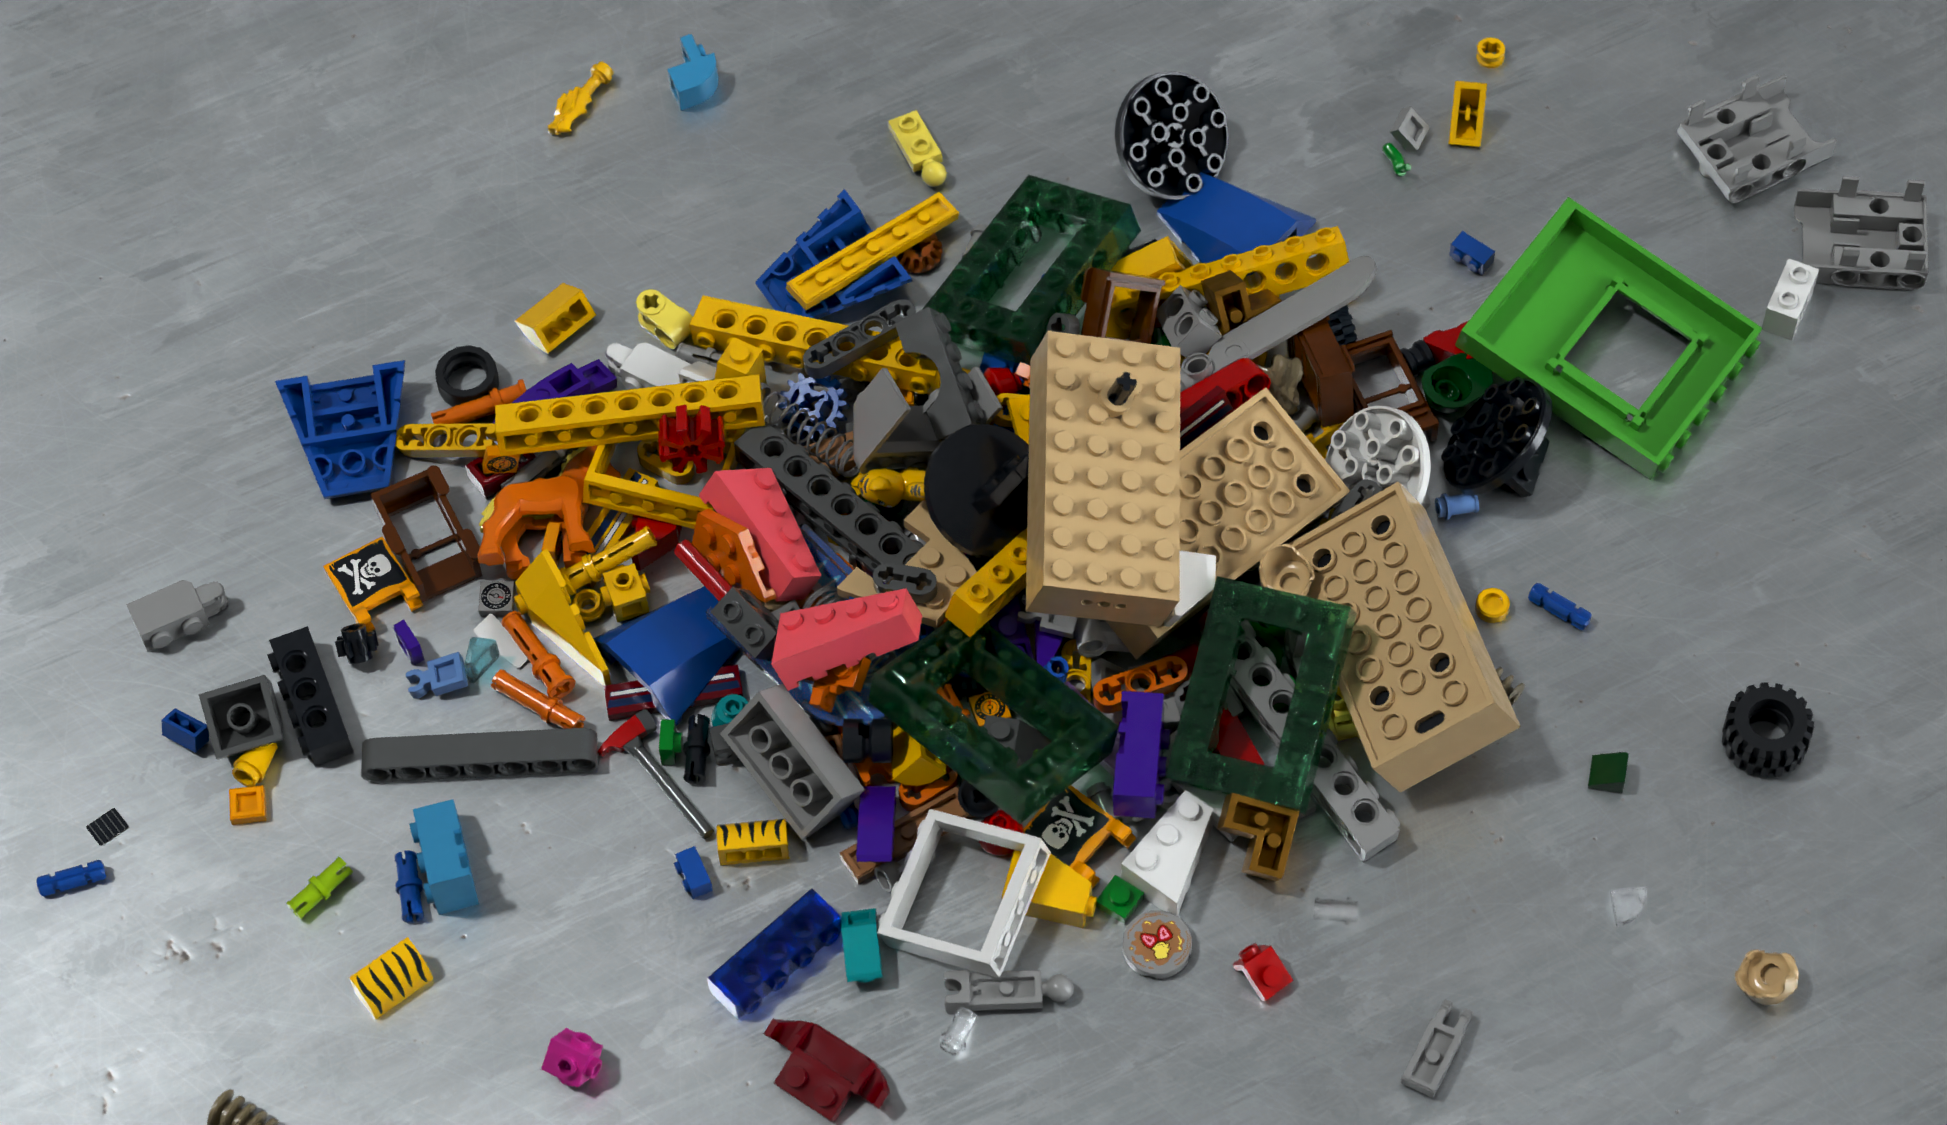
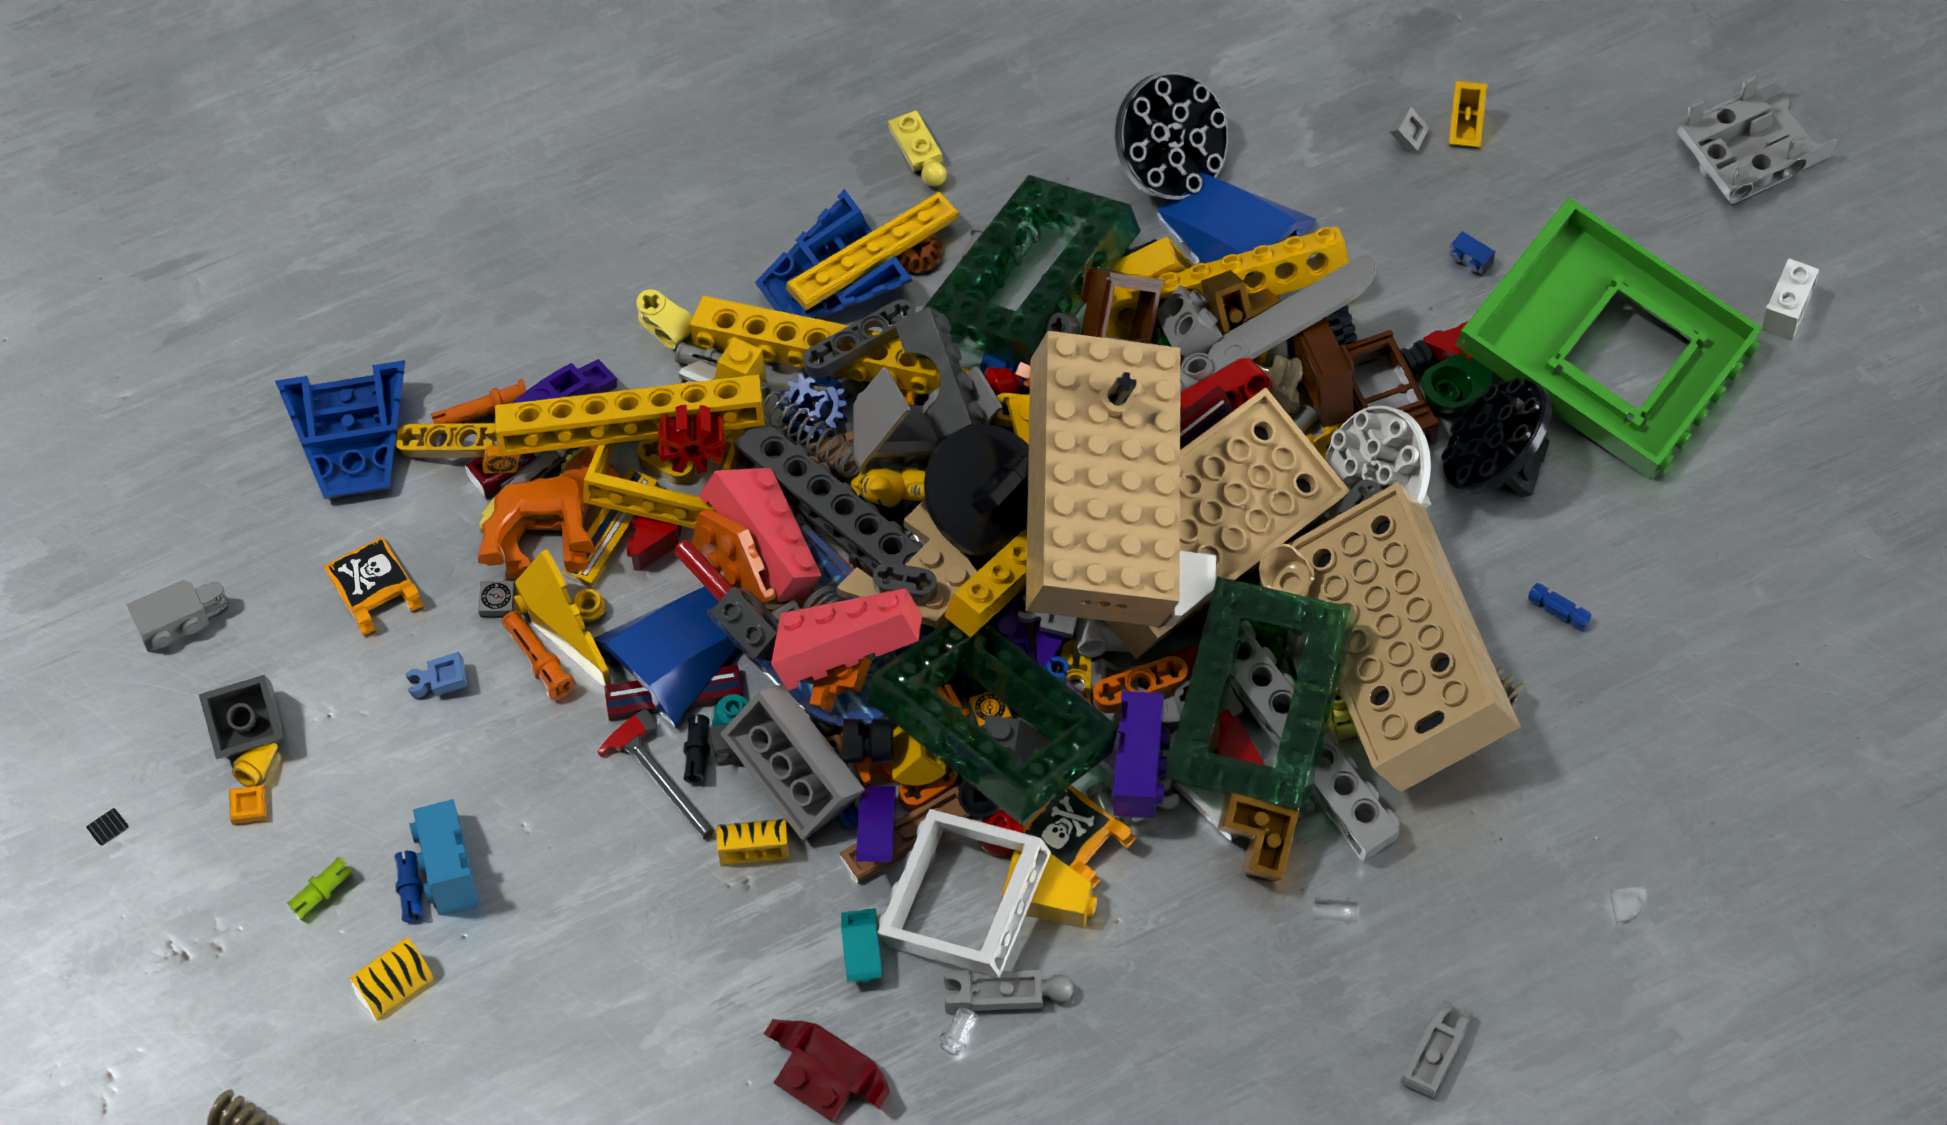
(71, 878): blue axle -> none
(185, 730): blue piece -> none
(296, 651): black brick -> none
(356, 643): black gear -> none
(408, 642): dark purple tile -> none
(448, 572): reddish brown piece -> none
(459, 358): black tyre -> none
(479, 657): clear light blue slope -> none
(479, 755): dark grey beam -> none
(492, 629): white sticker -> none
(548, 708): orange pin -> none
(553, 541): light orange tile -> none
(556, 317): yellow brick -> none
(573, 1057): dark pink brick -> none
(575, 102): yellow piece -> none
(592, 566): yellow pin -> none
(625, 592): yellow brick -> none
(644, 365): white hinge -> none
(669, 742): green plate -> none
(693, 872): blue piece -> none
(696, 78): dark azure brick -> none
(807, 913): clear blue brick -> none
(888, 874): light grey hinge -> none
(1119, 899): green plate -> none
(1157, 944): tile -> none
(1169, 853): white wedge -> none
(1263, 970): red bracket -> none
(1396, 158): green piece -> none
(1455, 505): medium blue pin -> none
(1489, 60): yellow bush -> none
(1492, 605): yellow tile -> none
(1608, 771): dark green slope -> none
(1767, 976): tan hair -> none
(1771, 706): black tyre -> none
(1850, 239): light grey piece -> none

